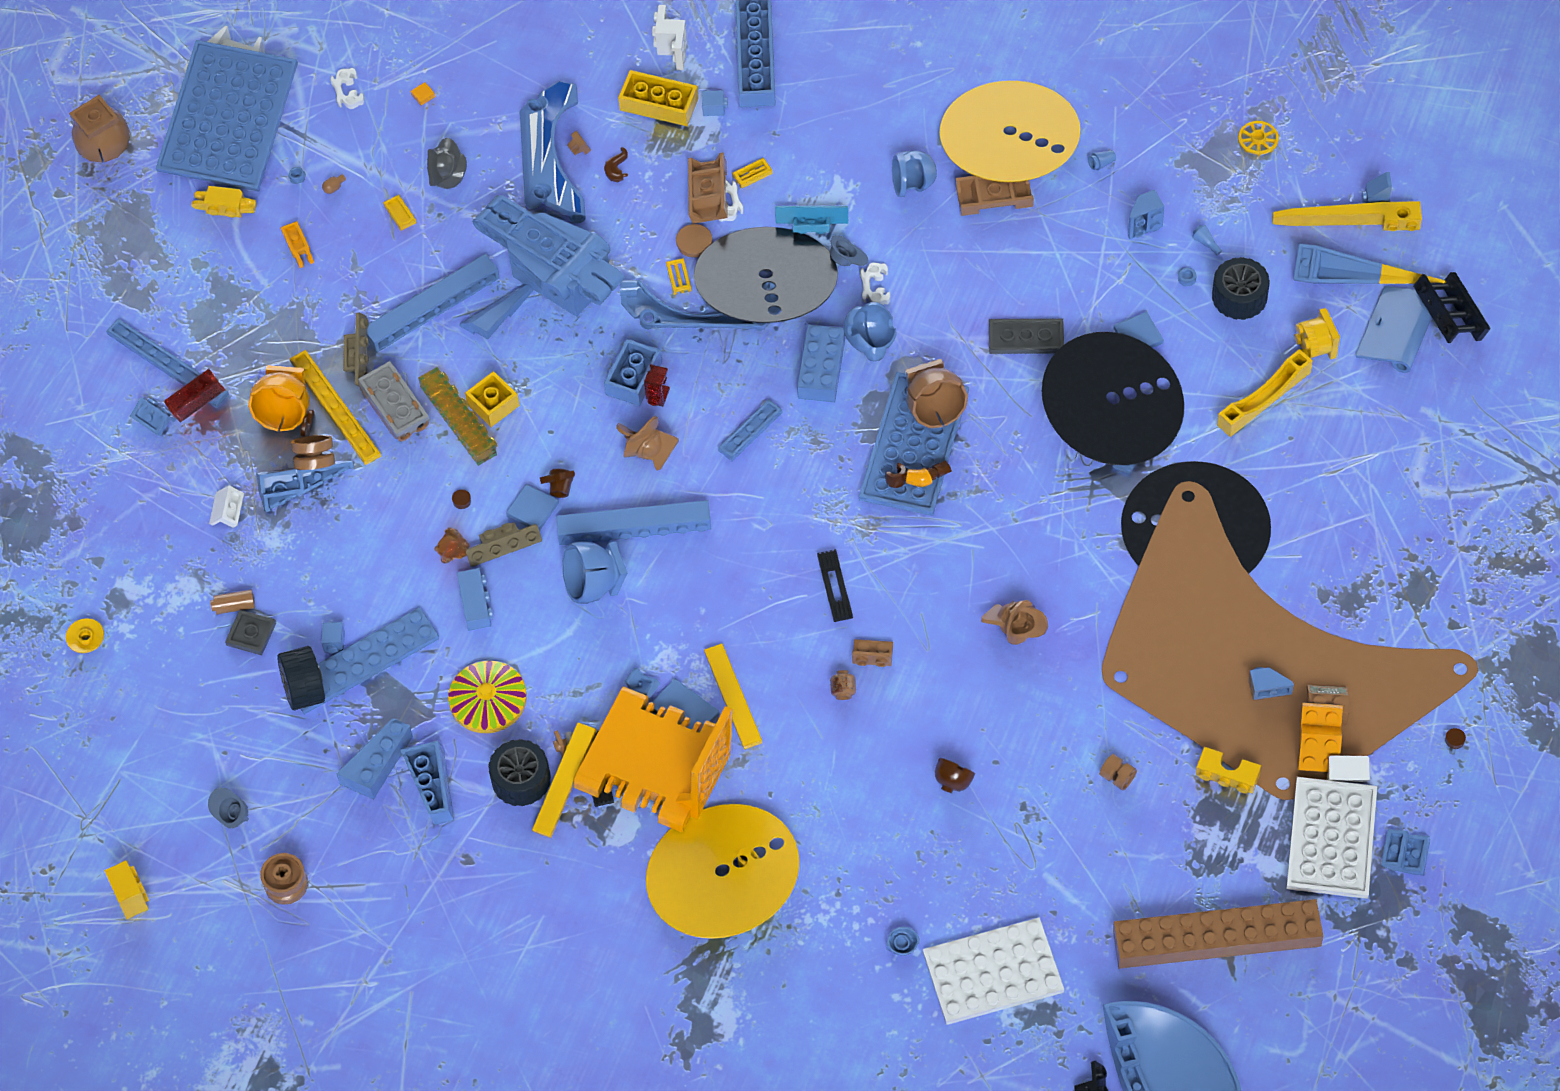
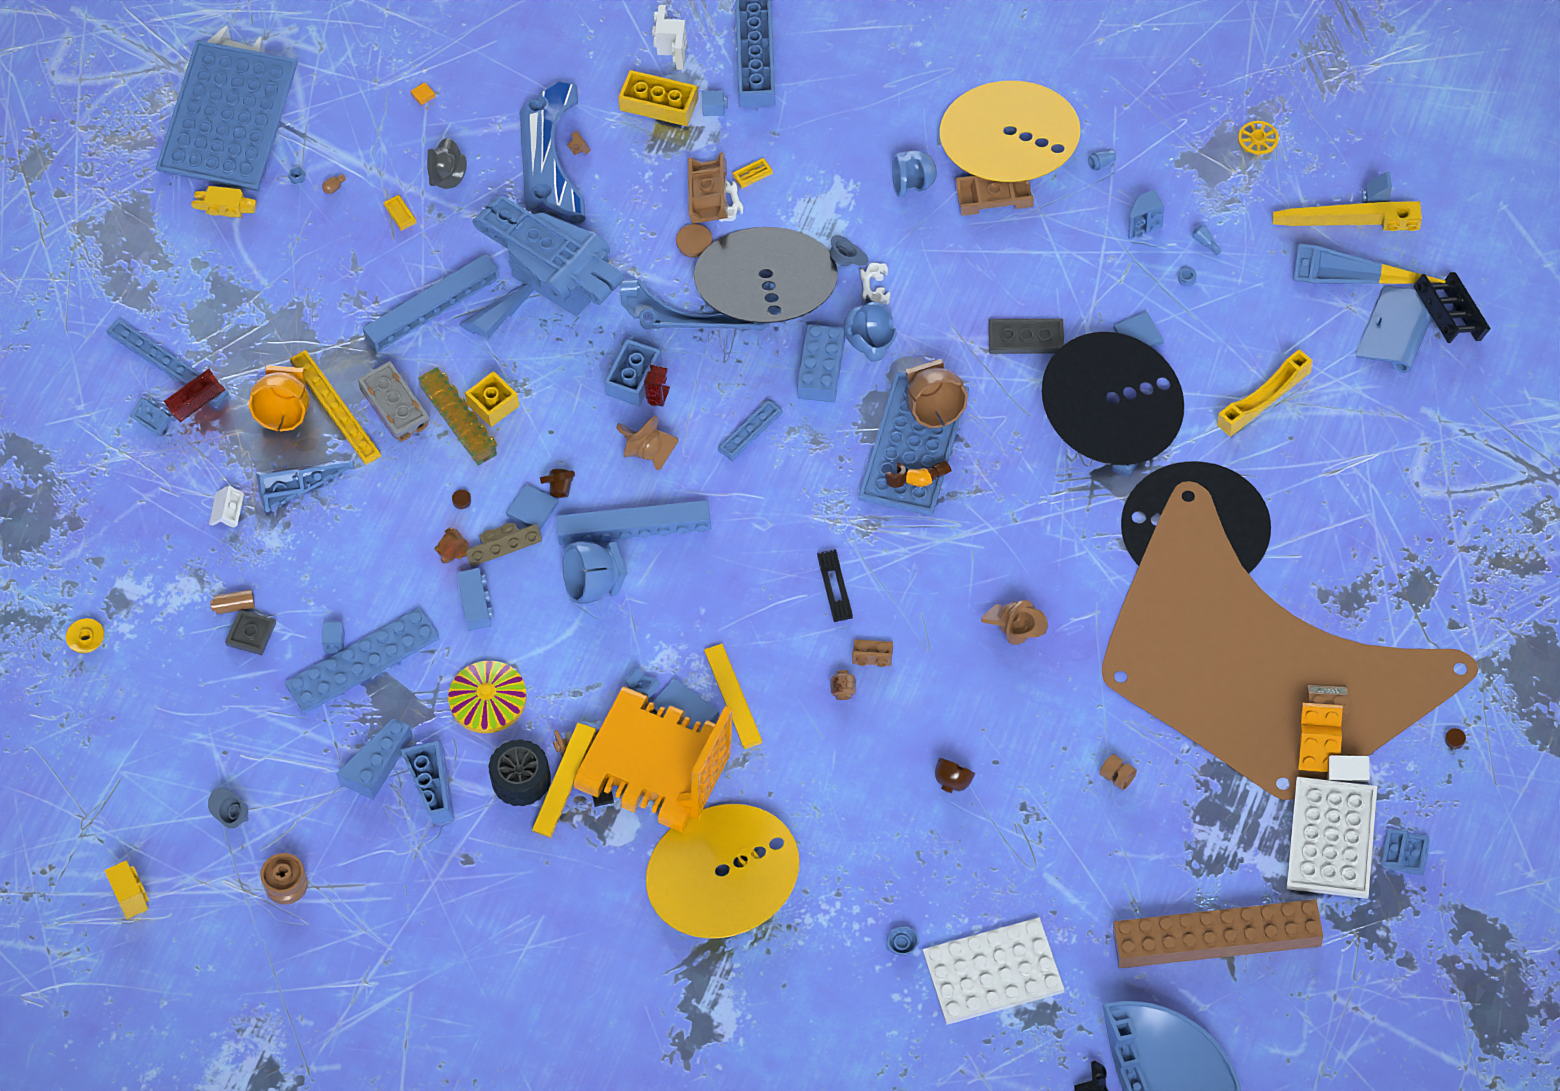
(97, 128): medium nougat plate -> none
(296, 242): light orange hinge -> none
(301, 678): black wheel -> none
(307, 423): reddish brown piece -> none
(312, 452): medium nougat wheel -> none
(345, 76): white helmet -> none
(355, 348): dark tan bracket -> none
(611, 170): reddish brown piece -> none
(681, 288): yellow tile -> none
(811, 218): dark azure bracket -> none
(1240, 288): black wheel -> none
(1242, 778): yellow arch -> none
(1268, 683): medium blue slope -> none
(1318, 336): yellow piece -> none

